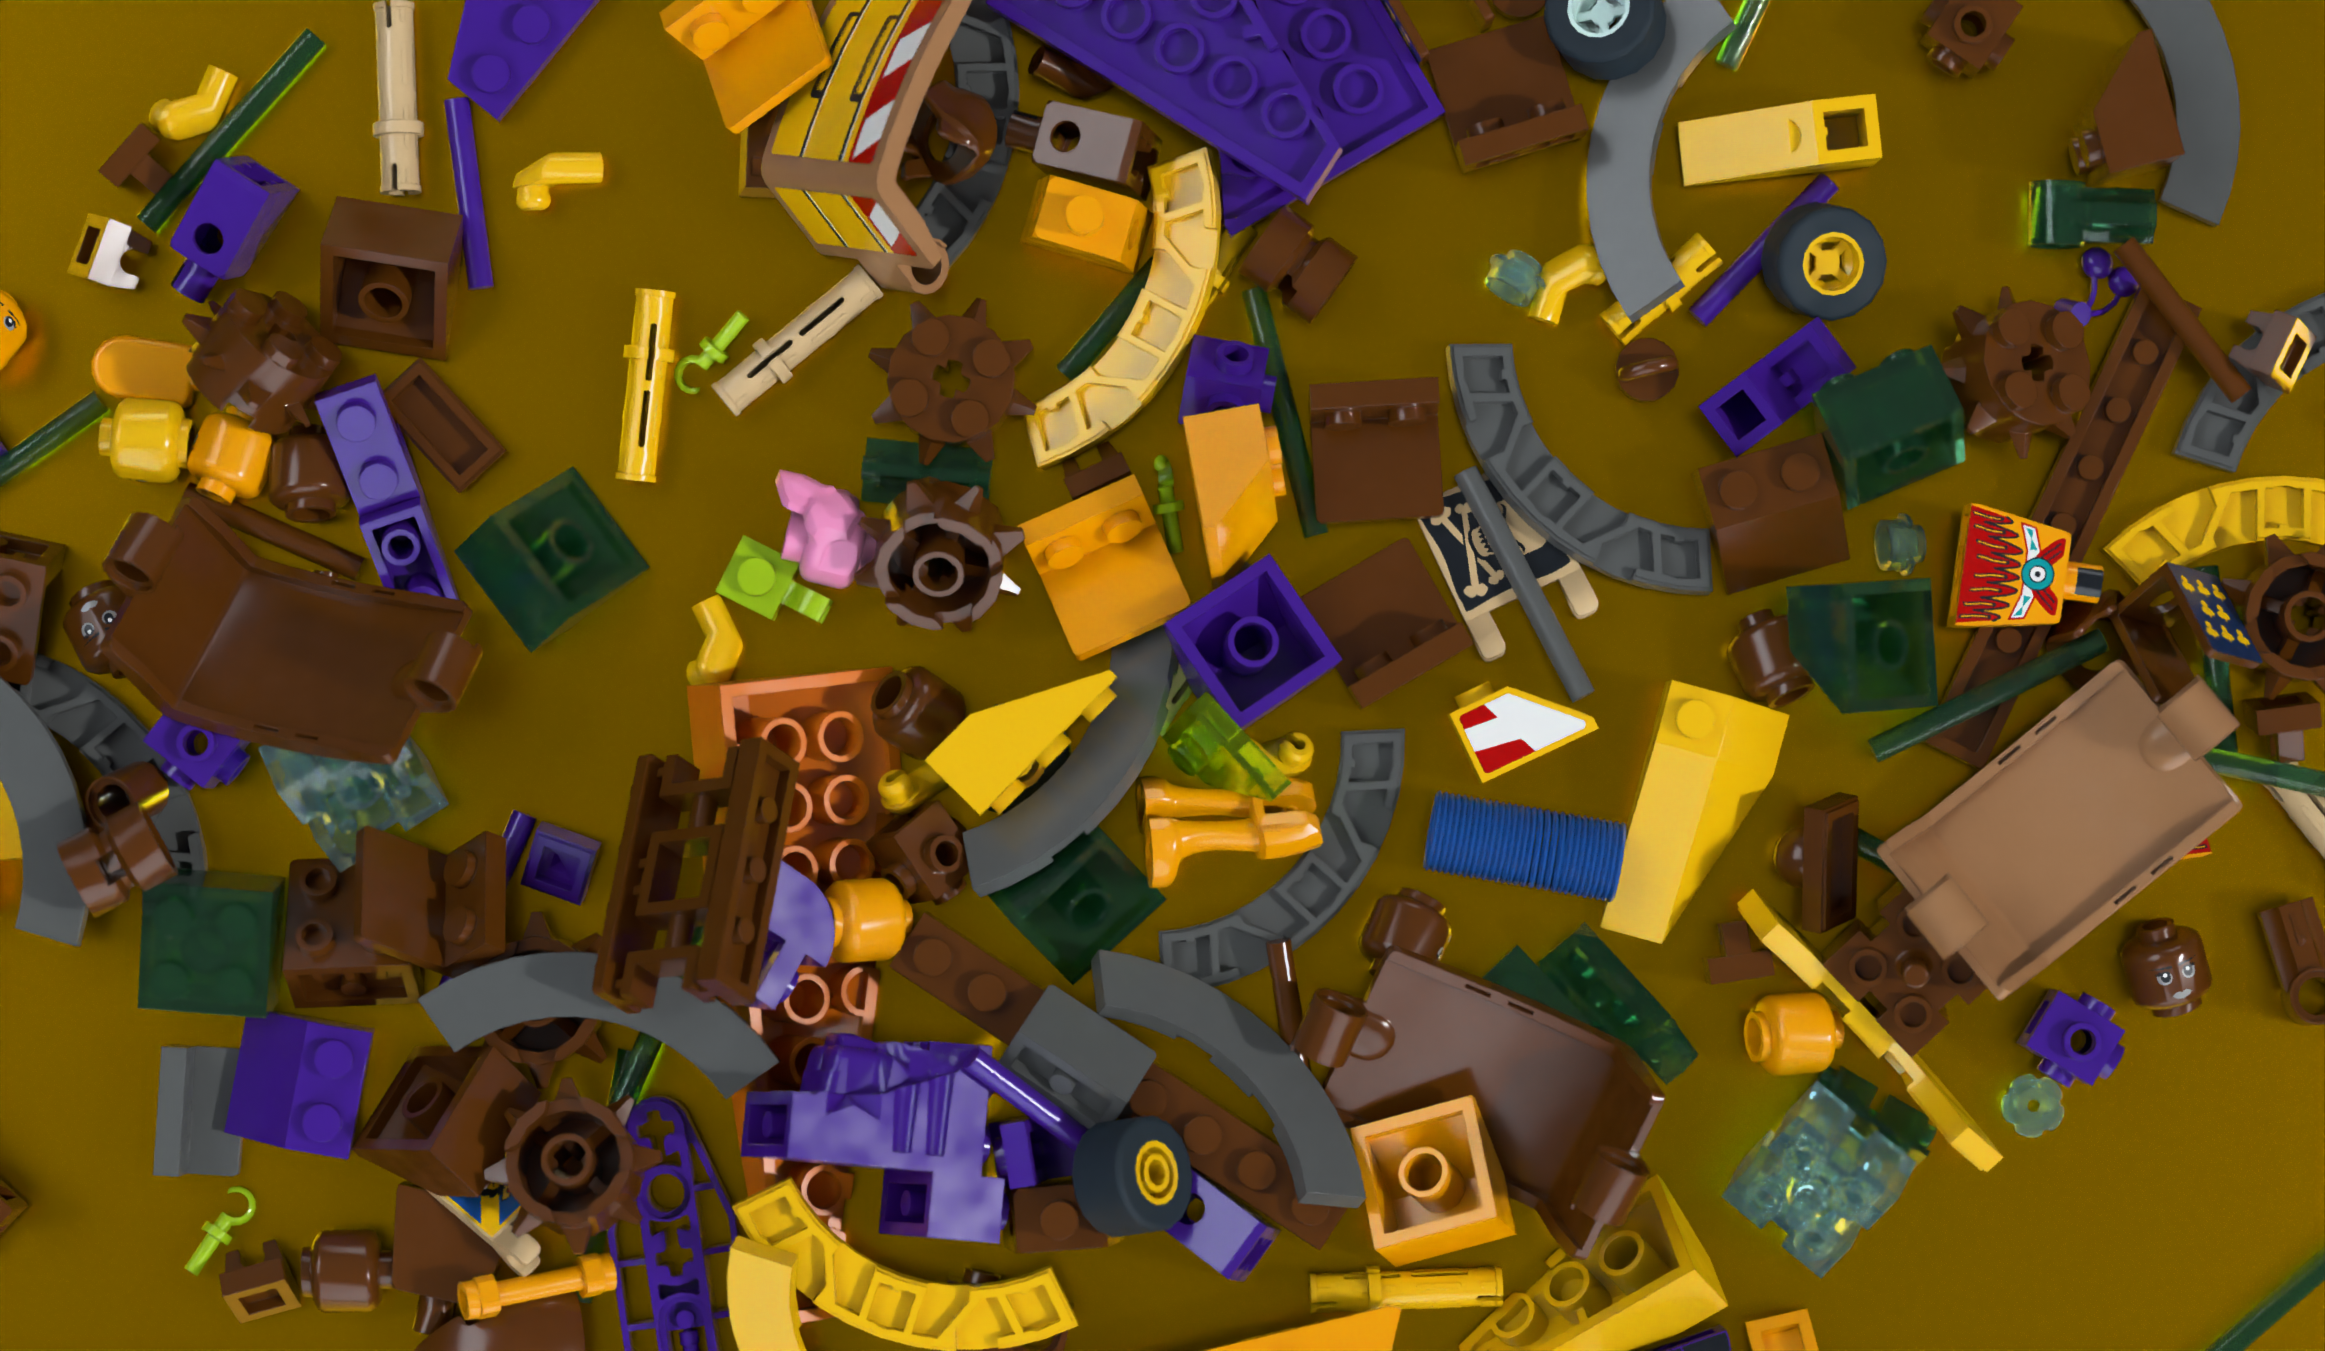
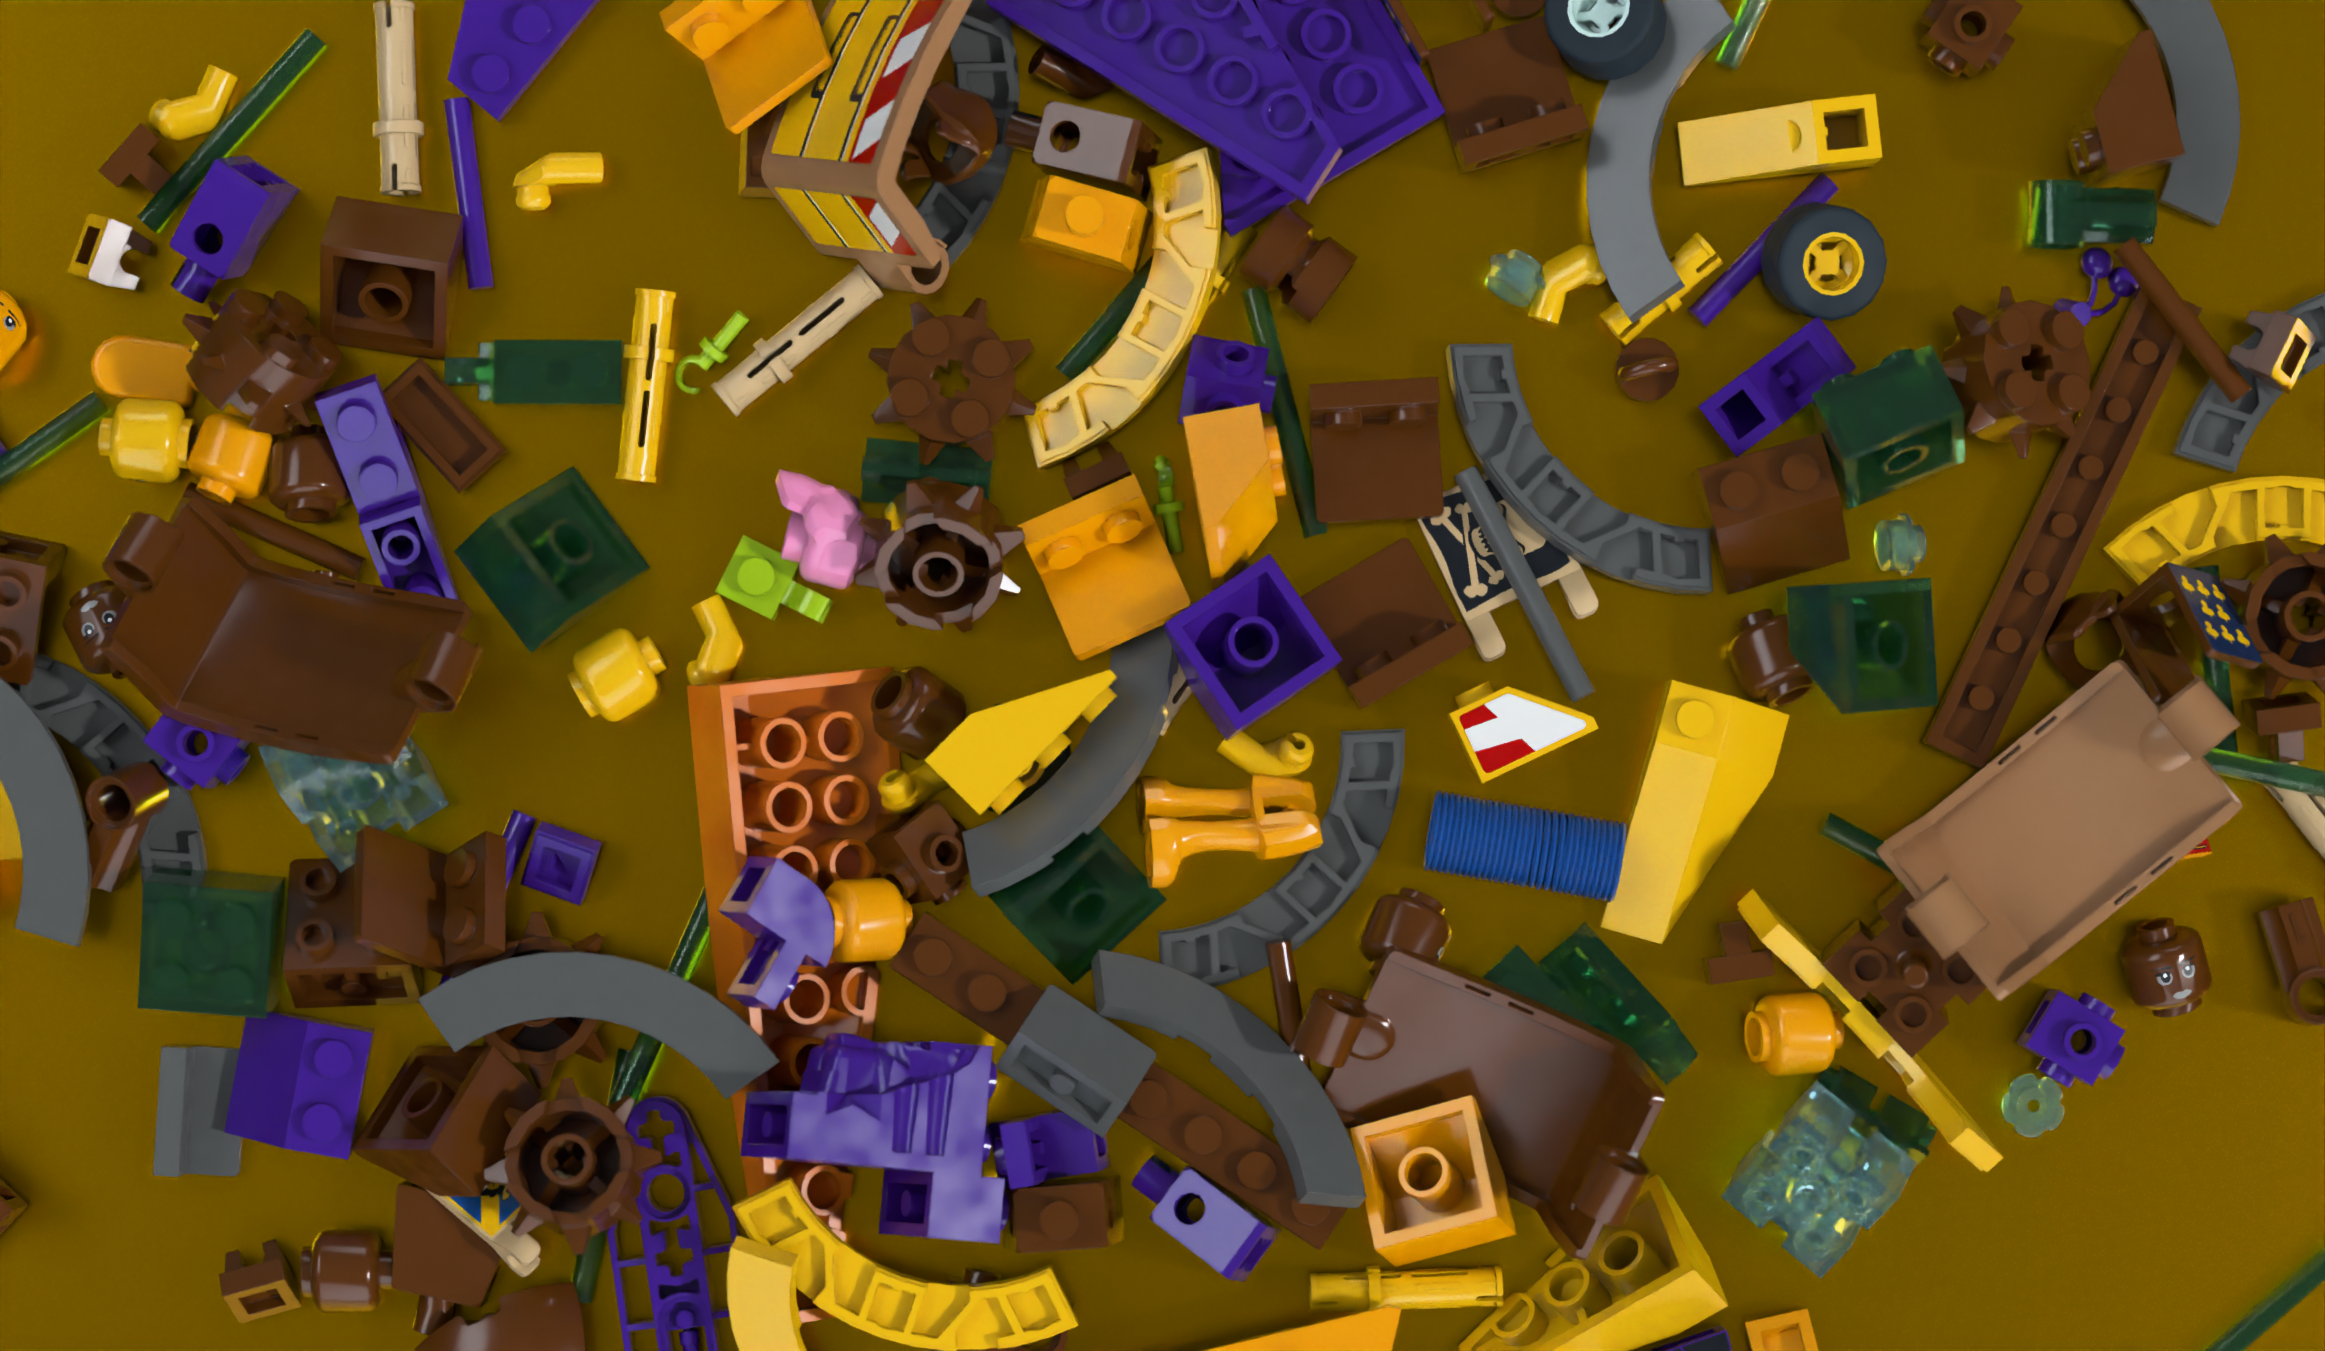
(138, 849): reddish brown wheel -> none
(218, 1232): lime hand -> none
(485, 1296): light orange bar -> none
(543, 372): none -> clear green hinge
(617, 674): none -> yellow head
(735, 884): reddish brown fence -> none
(1024, 1097): dark purple bar -> none
(1132, 1176): black wheel -> none
(1221, 753): clear neon green wing -> none
(1823, 861): reddish brown tile -> none
(1987, 695): clear green bar -> none
(2015, 572): torso -> none

